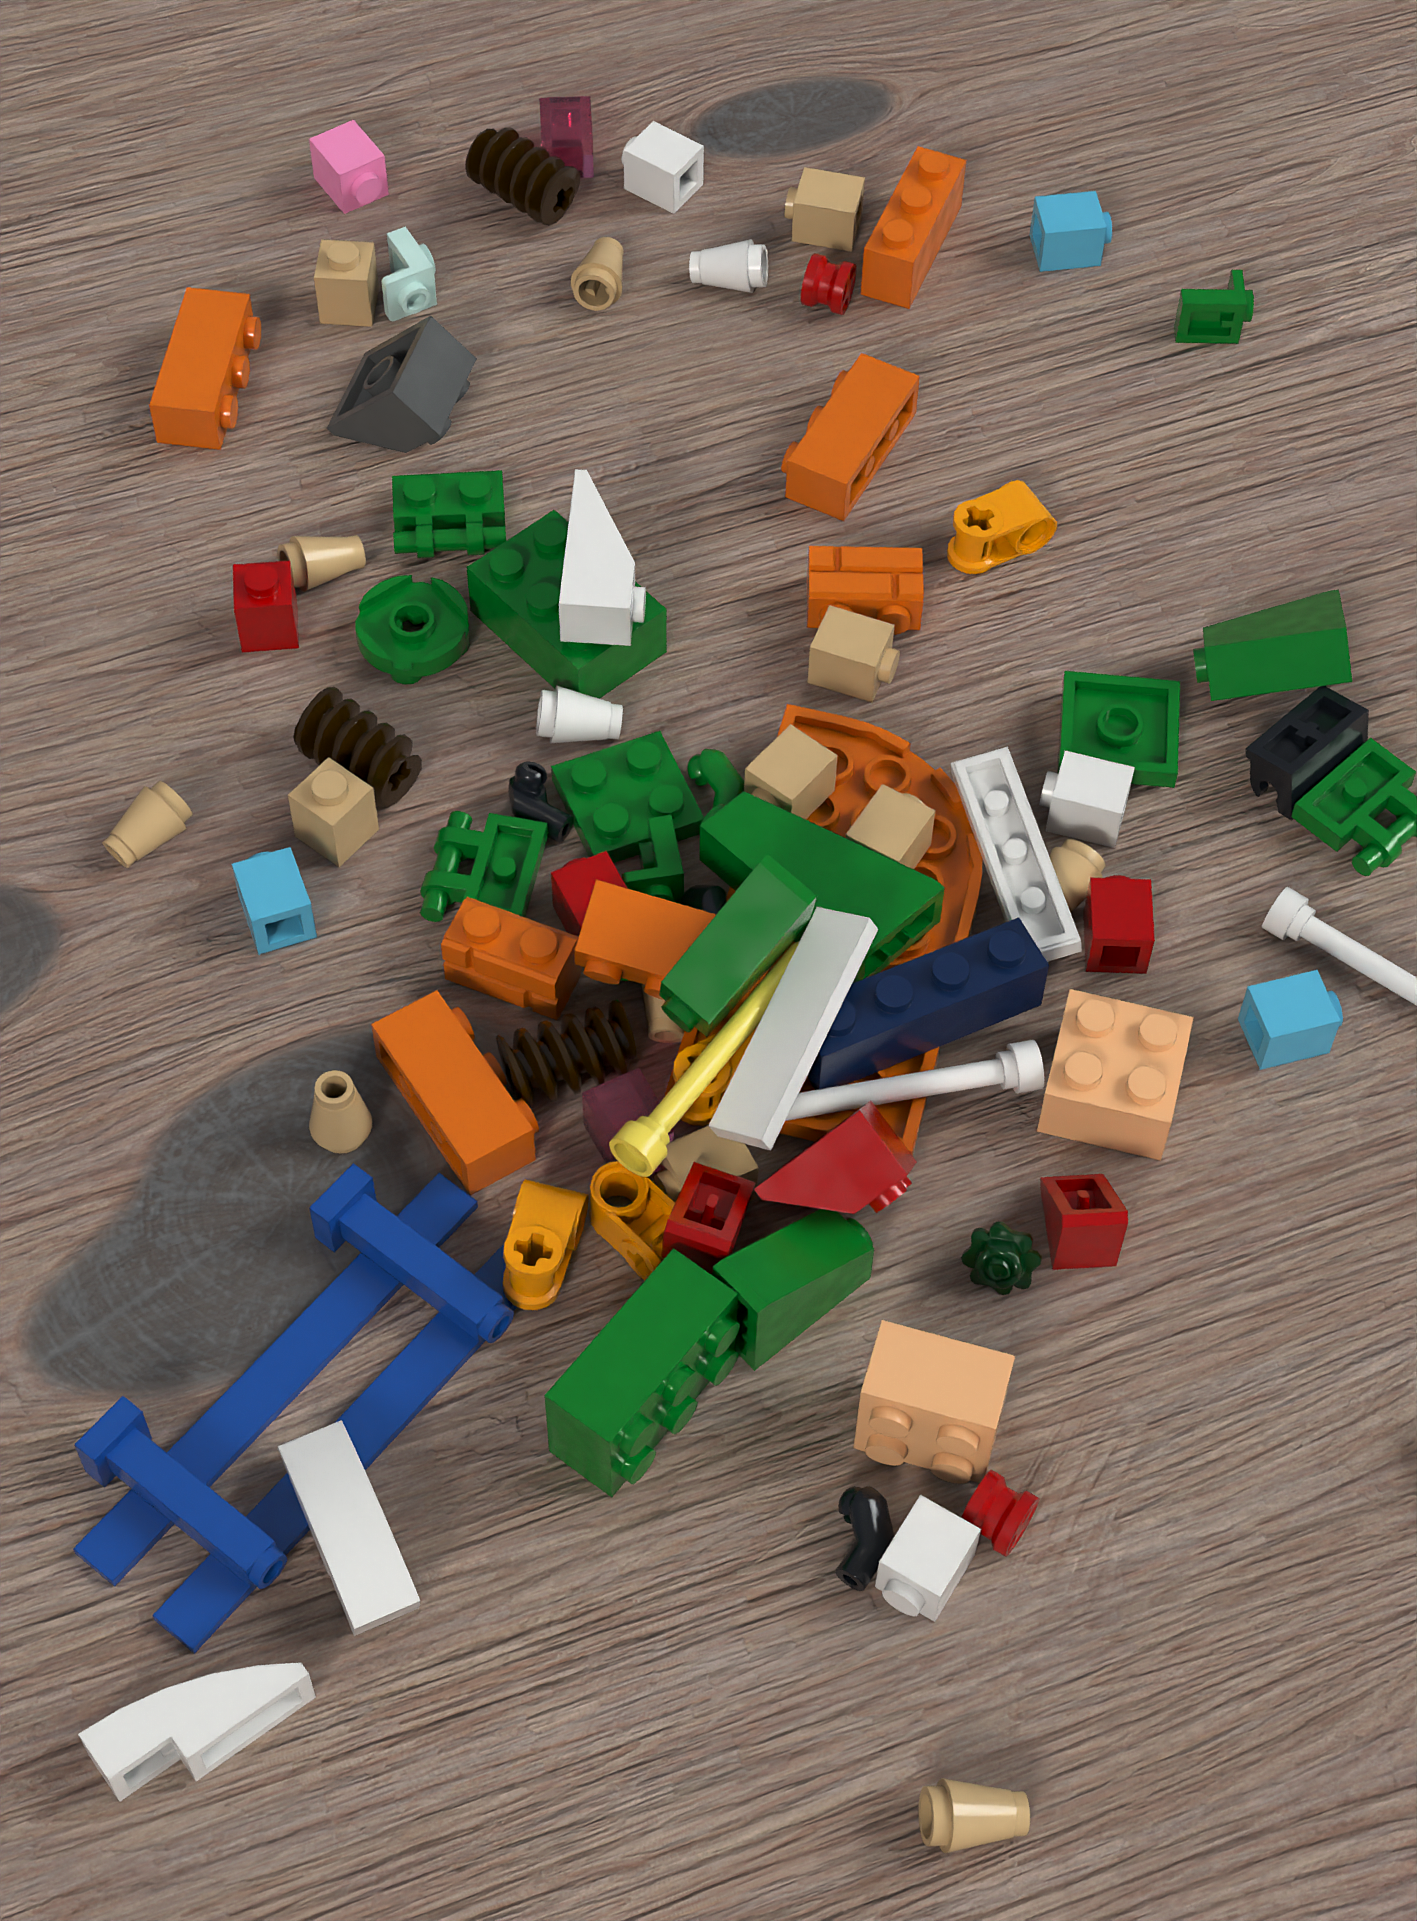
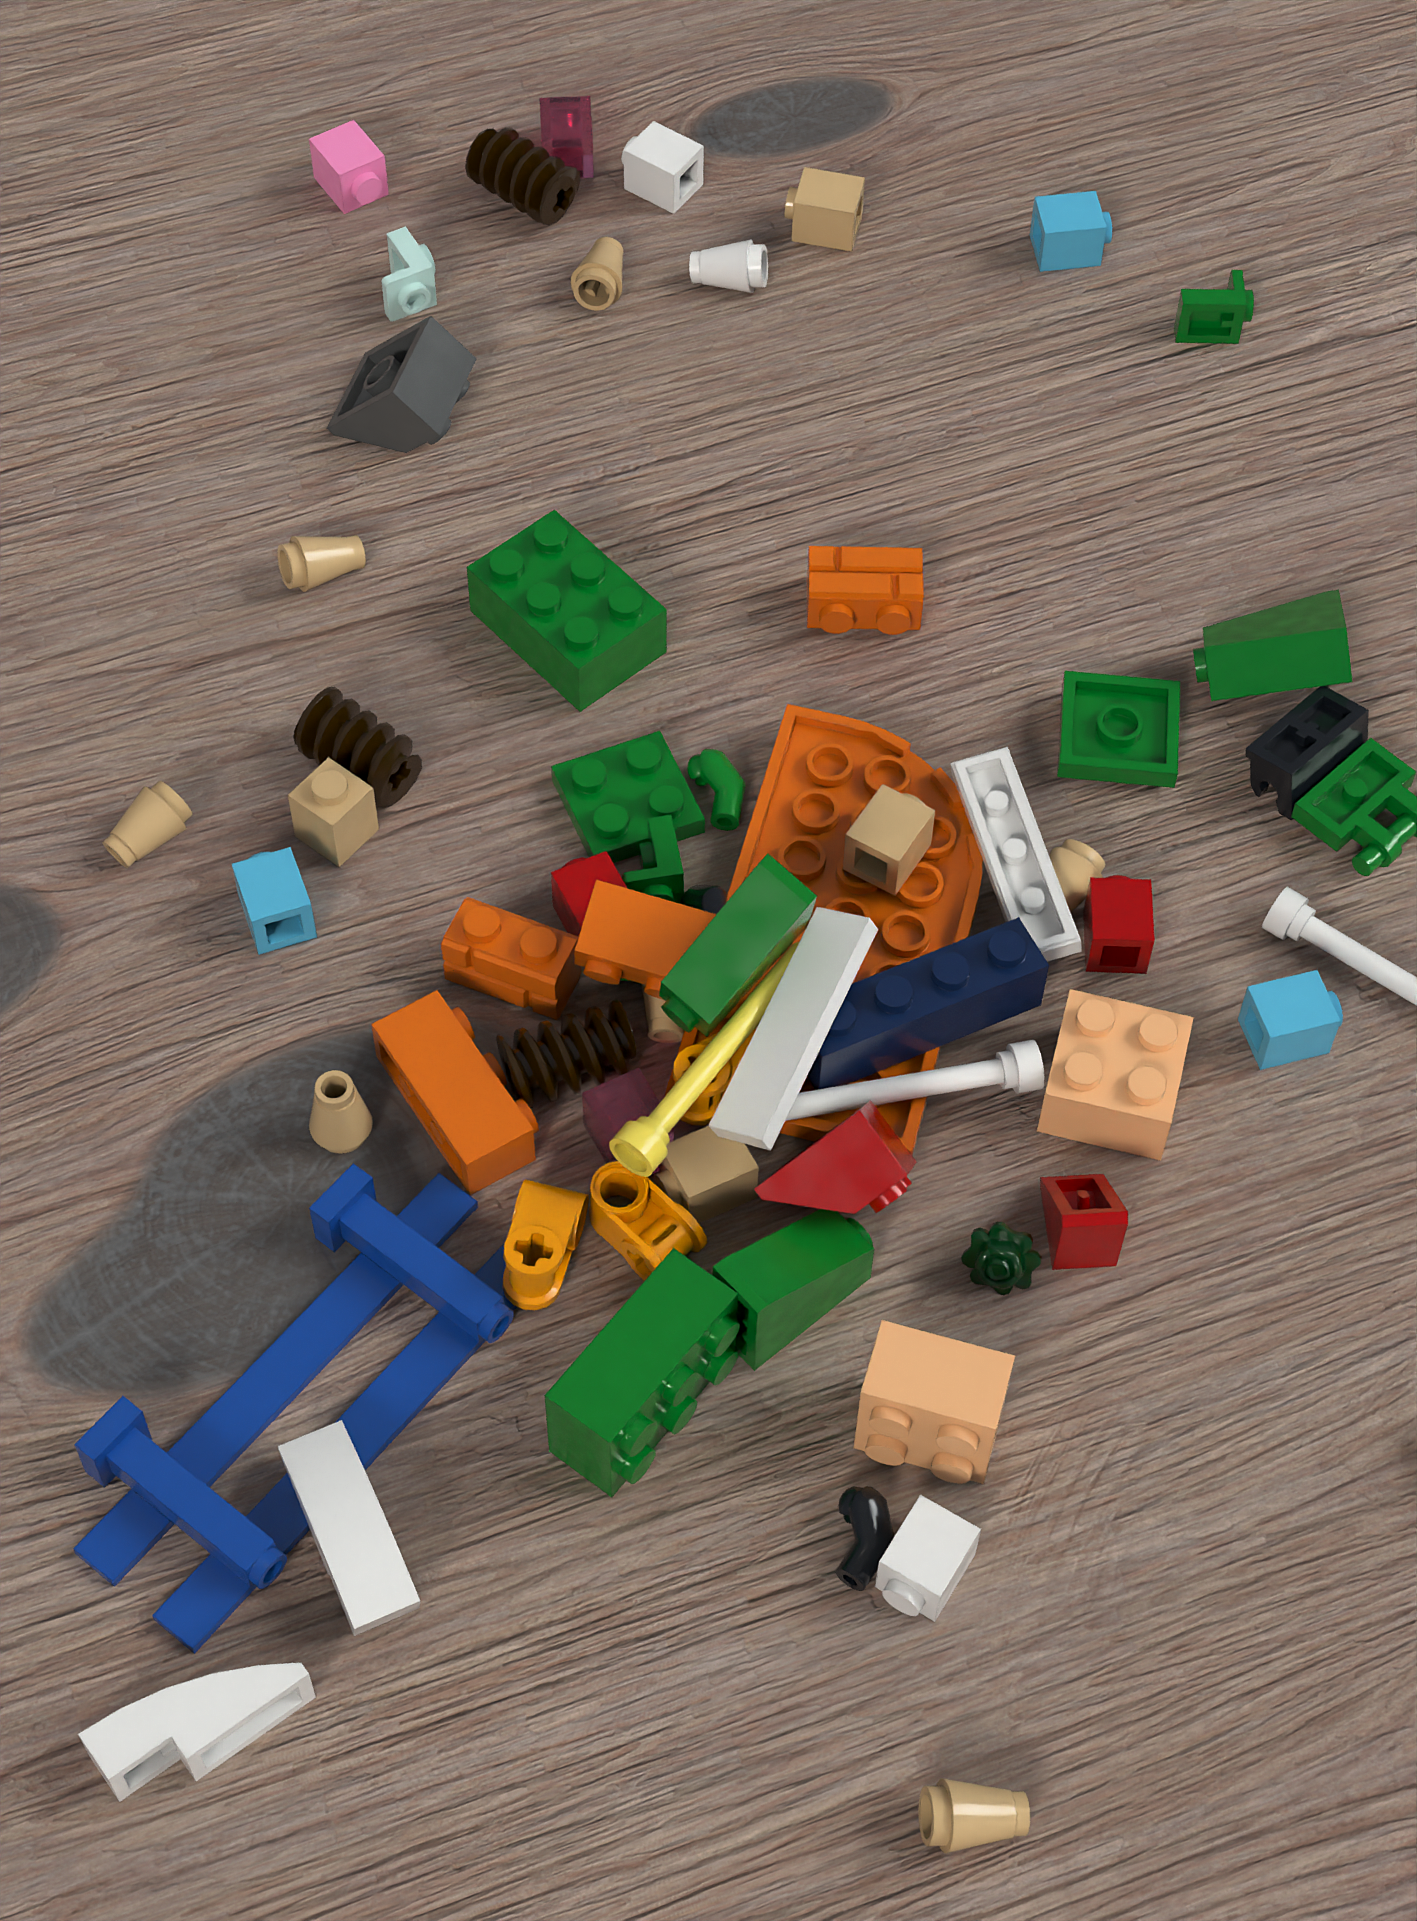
(204, 368): orange brick -> none
(265, 606): red brick -> none
(346, 283): tan brick -> none
(417, 653): green plate -> none
(448, 512): green plate -> none
(503, 868): green plate -> none
(530, 801): black arm -> none
(576, 717): white cone -> none
(598, 574): white slope -> none
(707, 1216): red slope -> none
(793, 773): tan brick -> none
(828, 284): red wheel -> none
(834, 868): green slope -> none
(850, 436): orange brick -> none
(852, 654): tan brick -> none
(913, 227): orange brick -> none
(999, 528): light orange piece -> none
(1000, 1512): red wheel -> none
(1087, 798): white brick -> none

